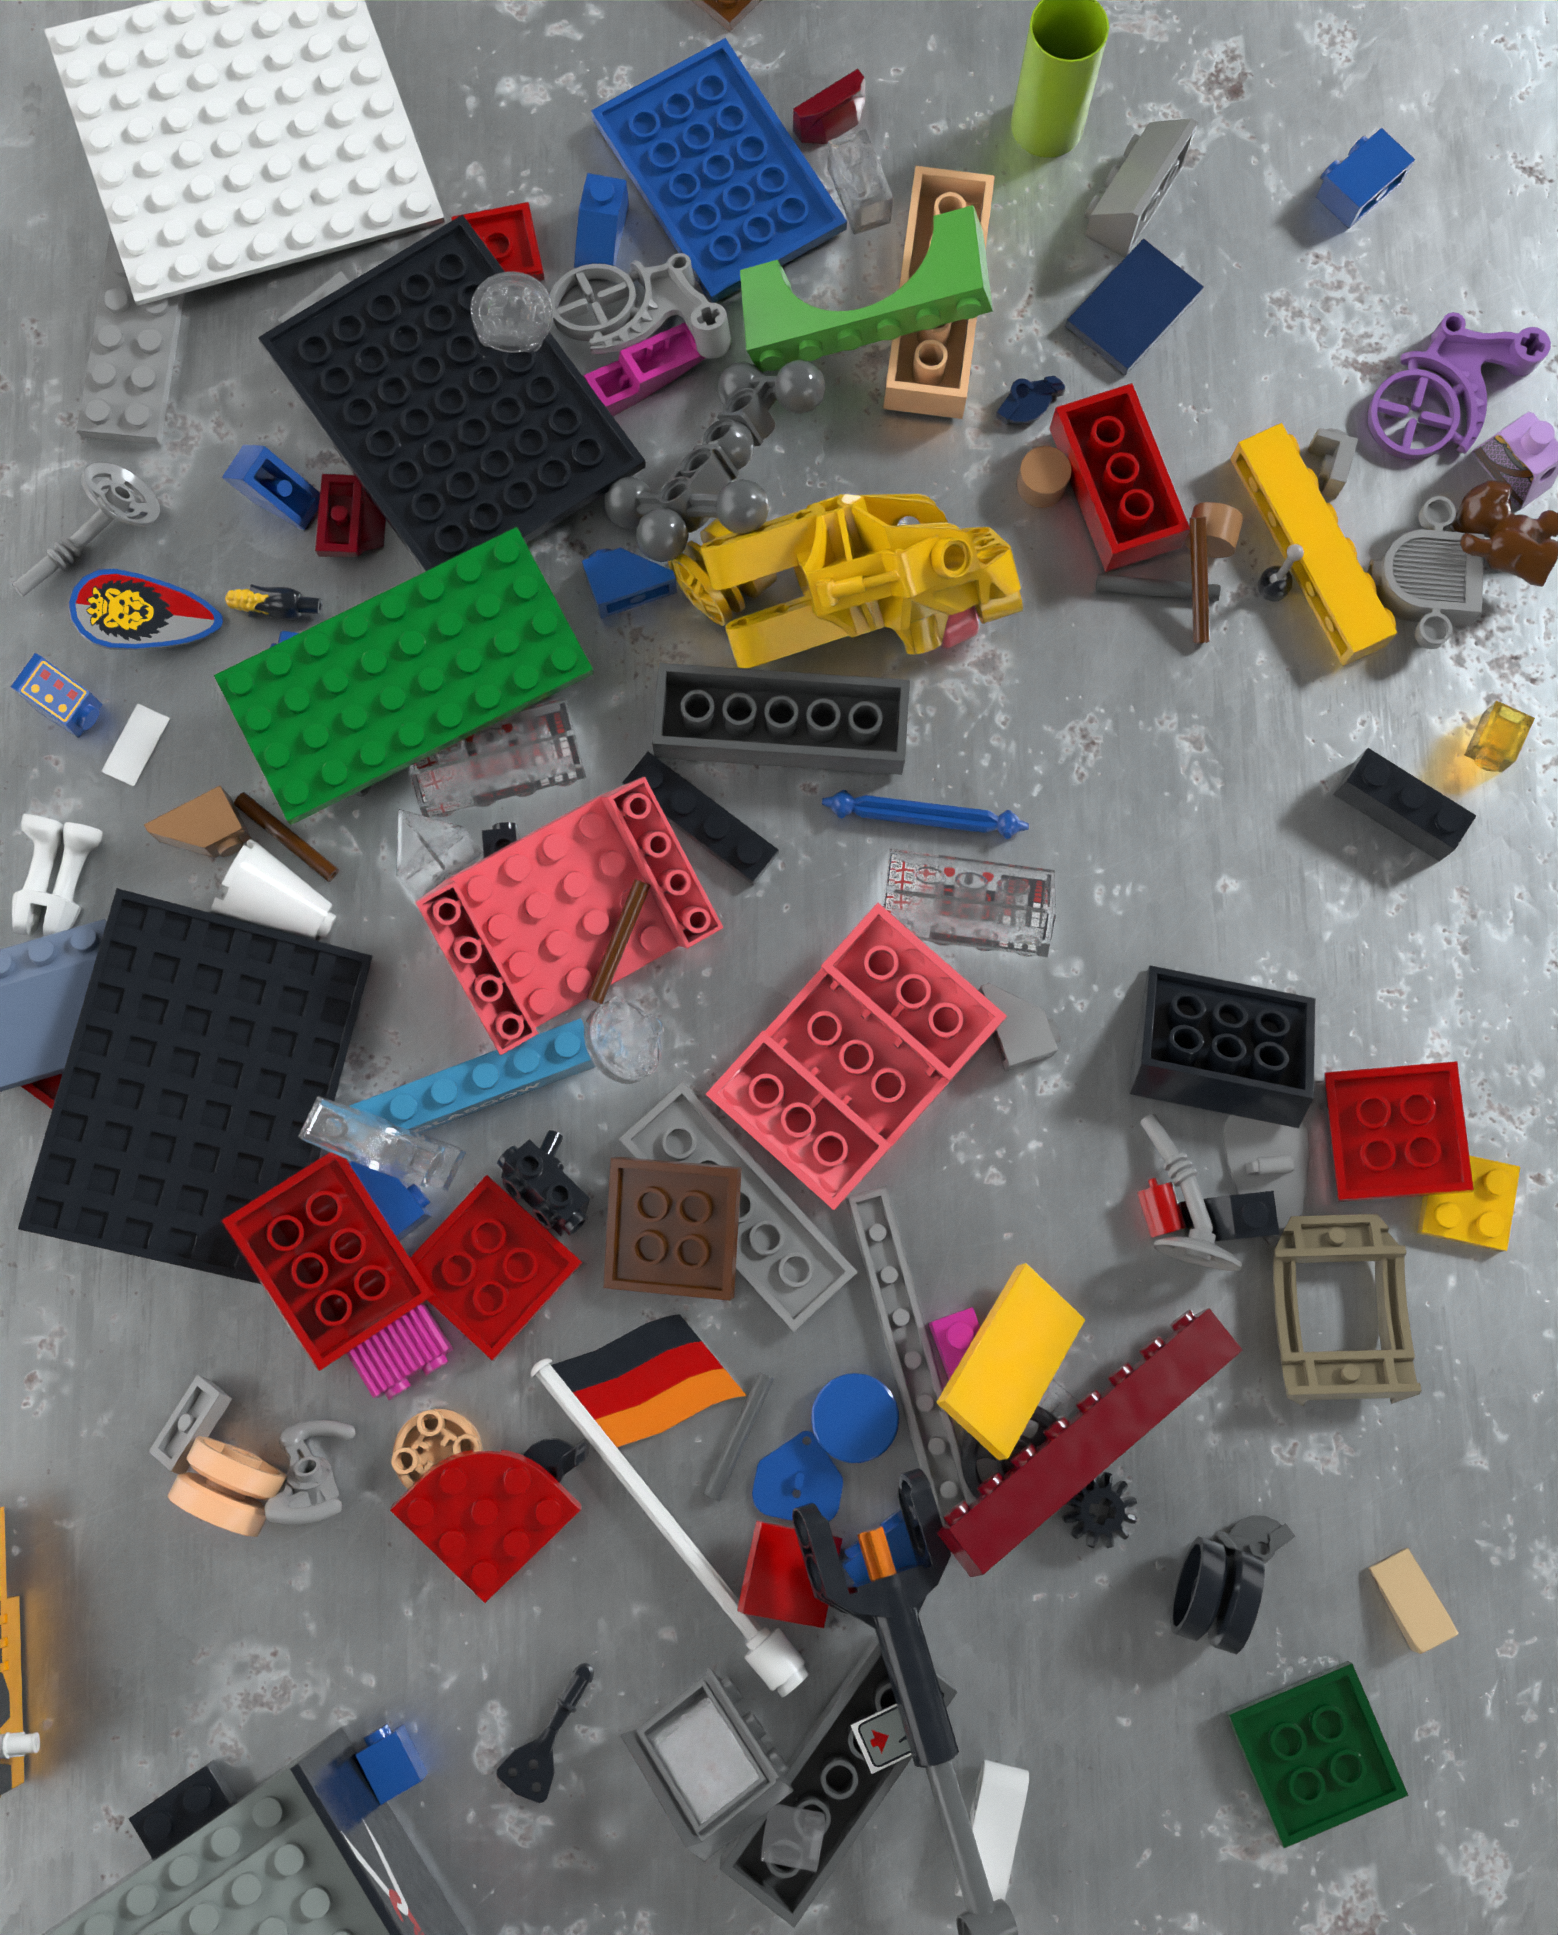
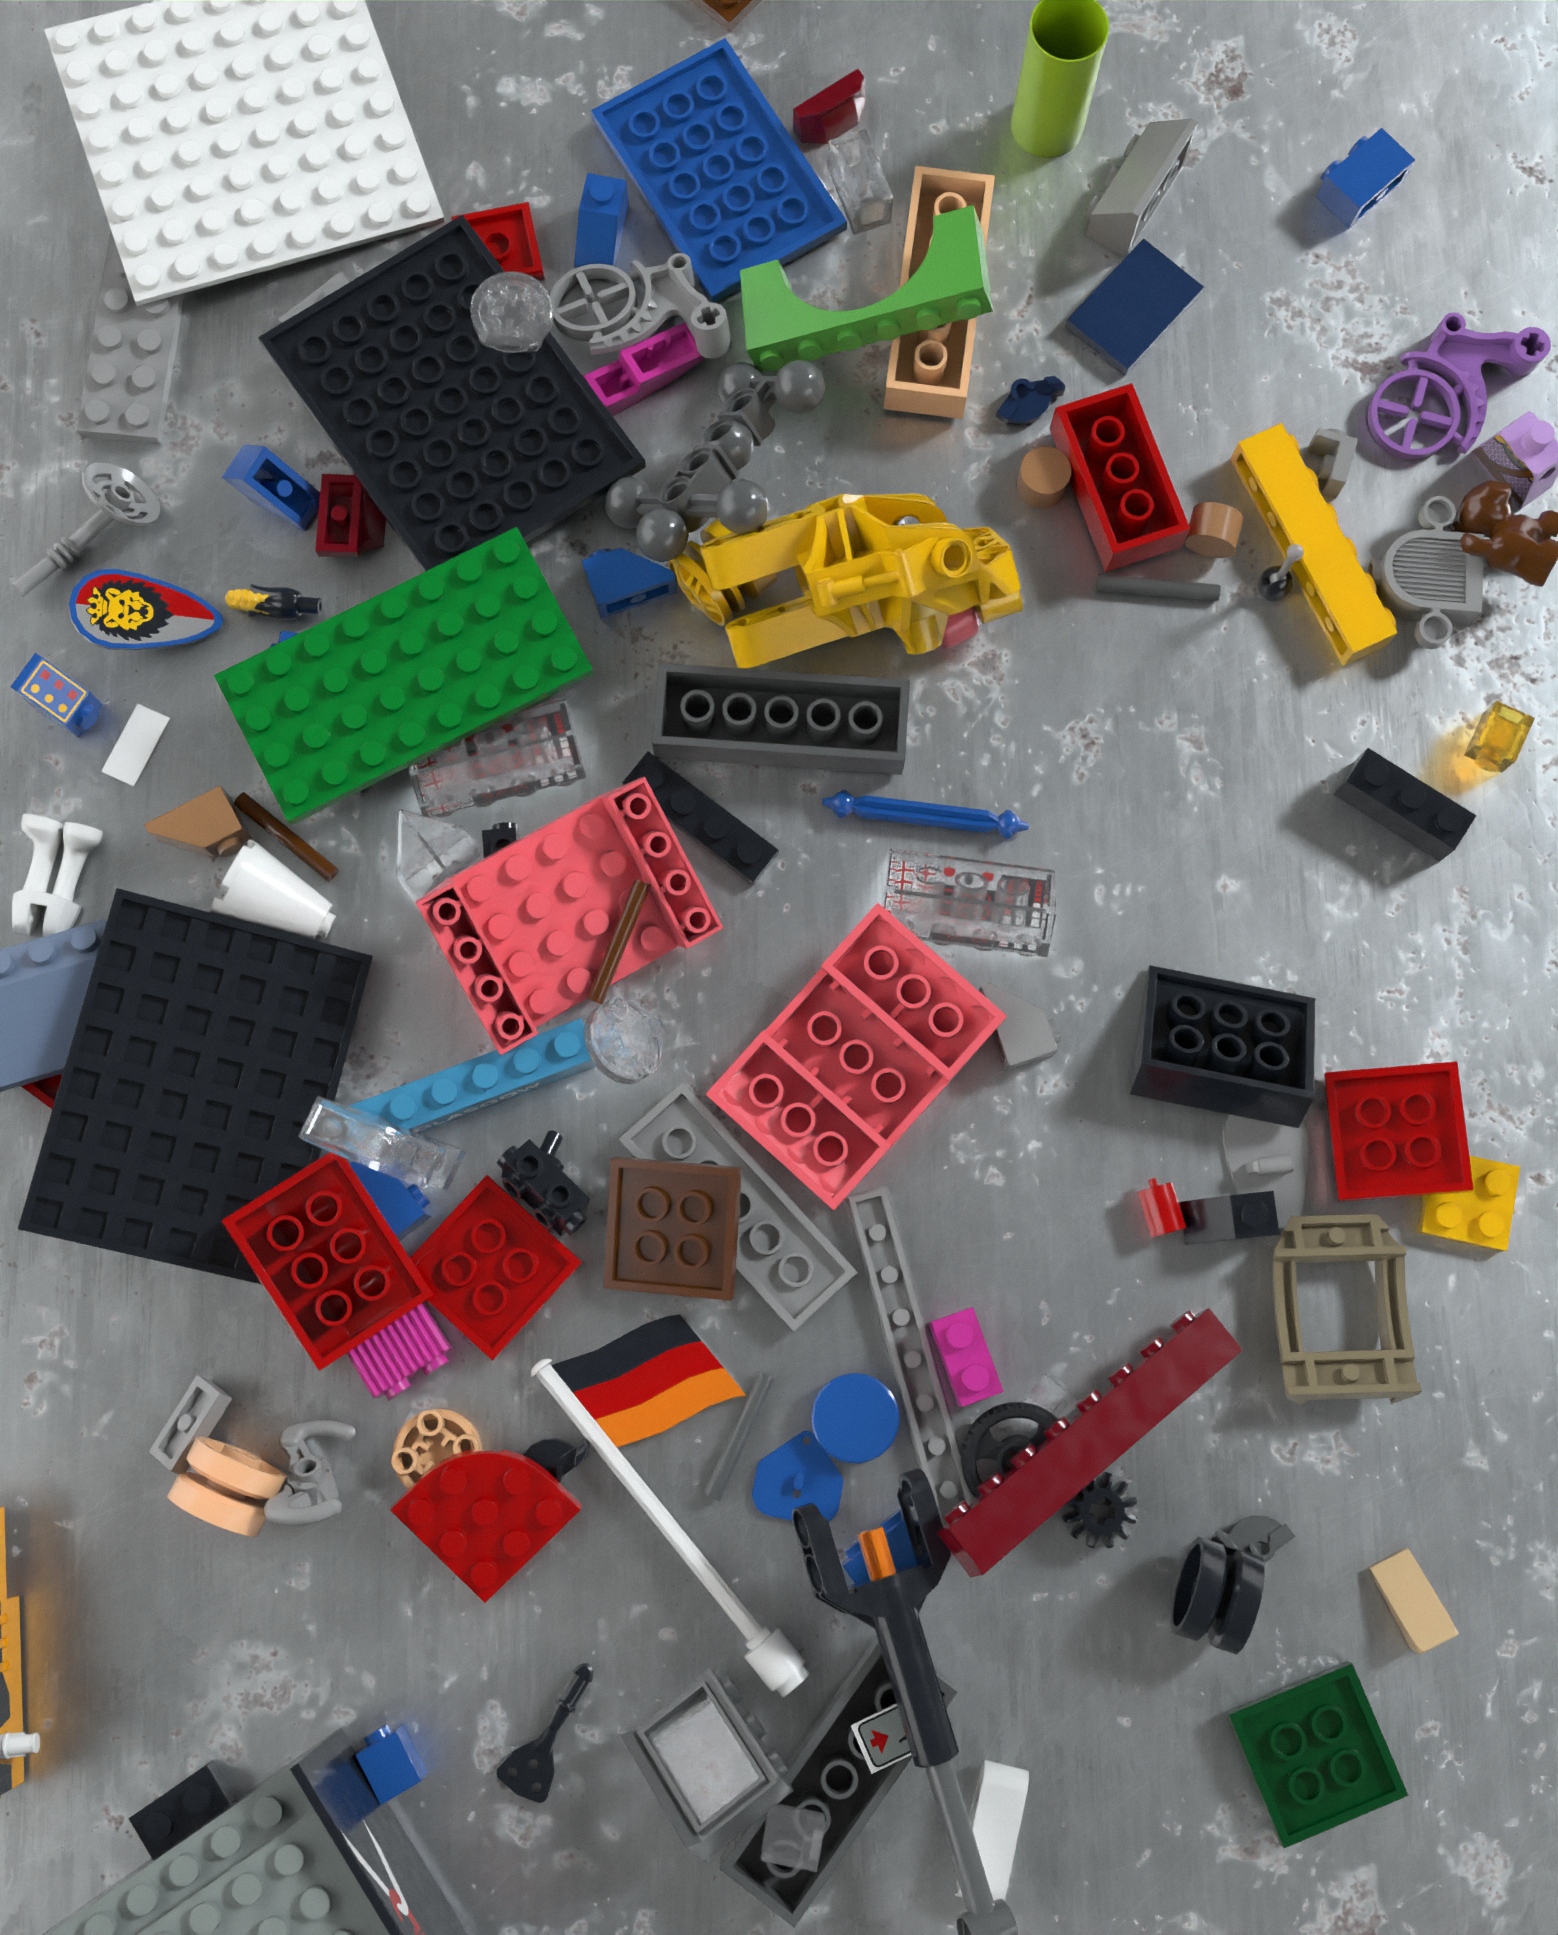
(777, 1578): red tile -> none
(1011, 1362): yellow tile -> none
(1199, 579): reddish brown piece -> none
(1199, 1245): light grey dish -> none

